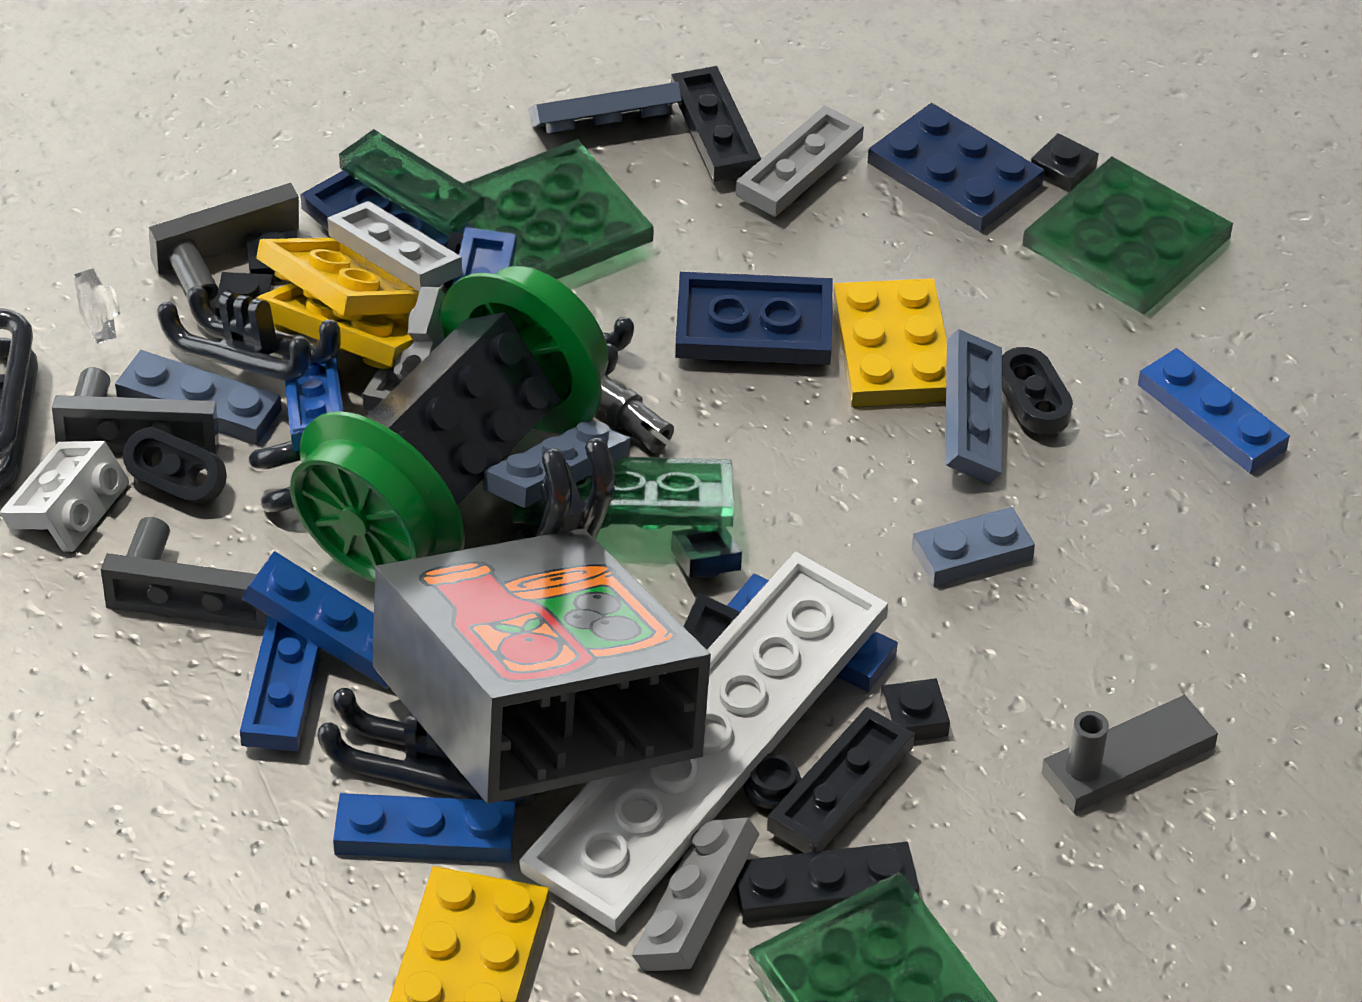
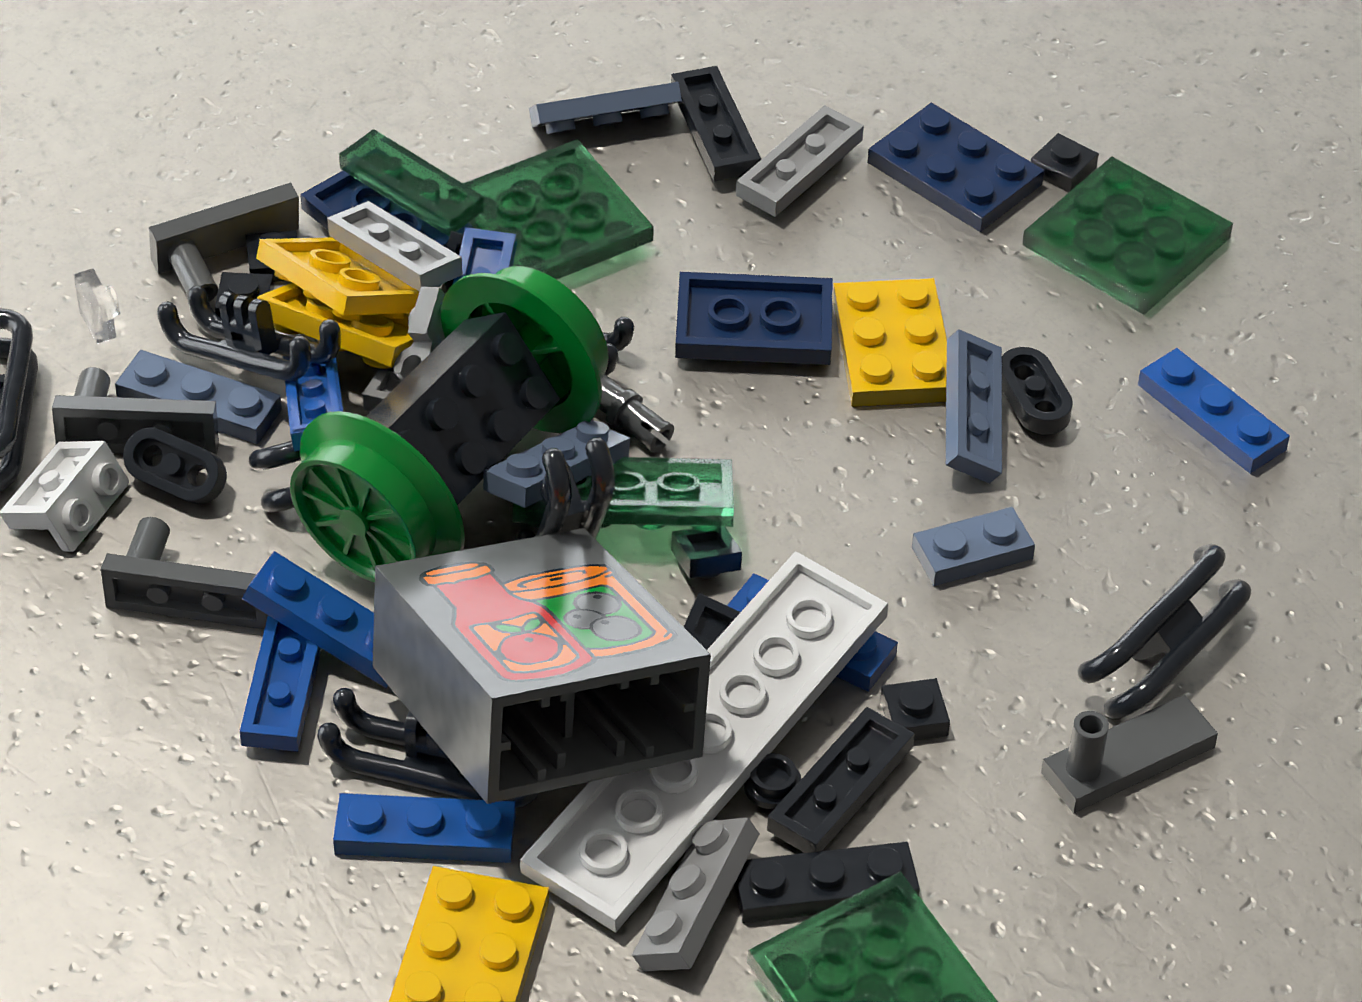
(1169, 627): none -> black piece

